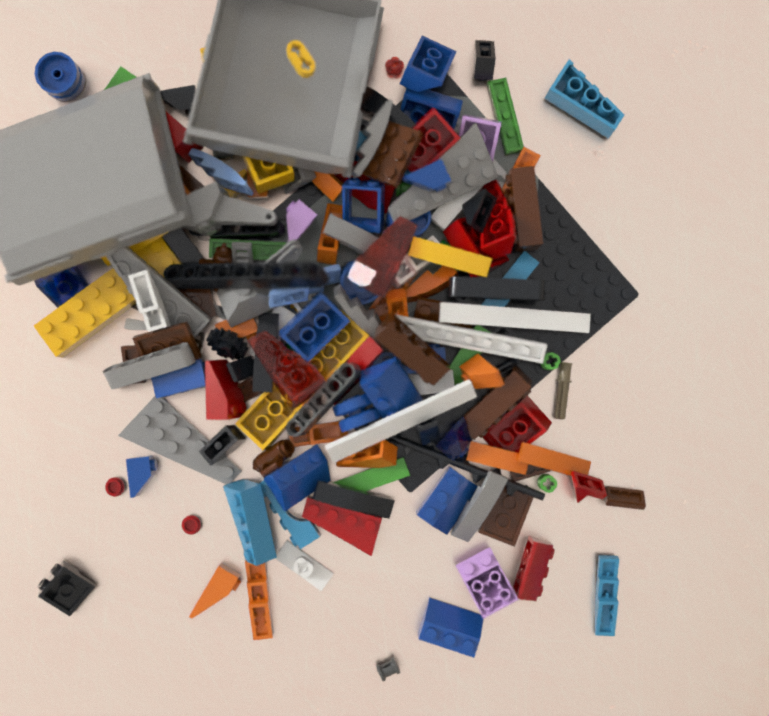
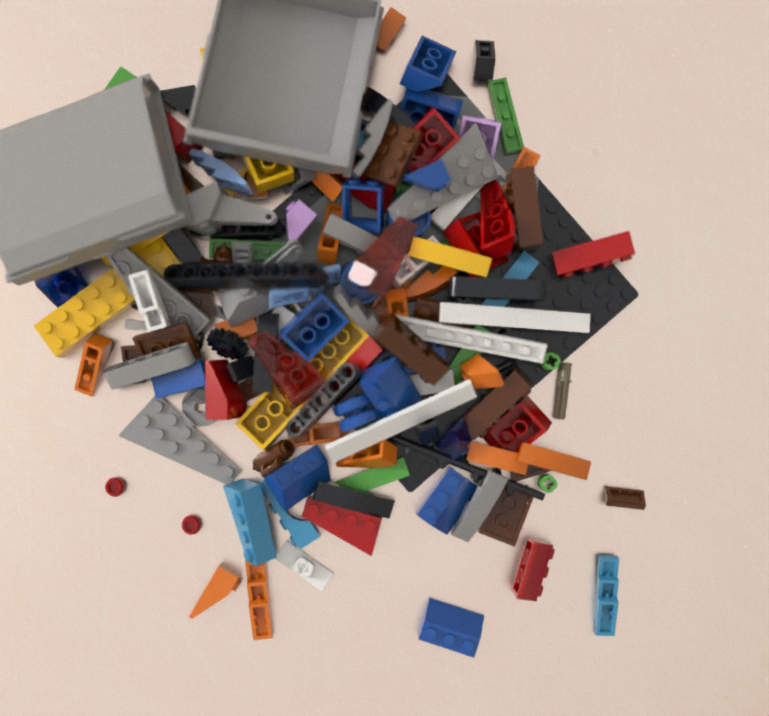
(59, 76): blue wheel -> none
(65, 588): black plate -> none
(92, 363): none -> orange slope
(140, 472): blue slope -> none
(189, 407): none -> light grey plate
(222, 444): black slope -> none
(304, 56): yellow beam -> none
(388, 669): dark grey bush -> none
(389, 27): none -> orange slope
(399, 66): clear red plate -> none
(478, 209): black slope -> none
(486, 582): lavender slope -> none
(584, 101): dark azure wedge -> none
(587, 486): red slope -> none
(593, 254): none -> red wedge

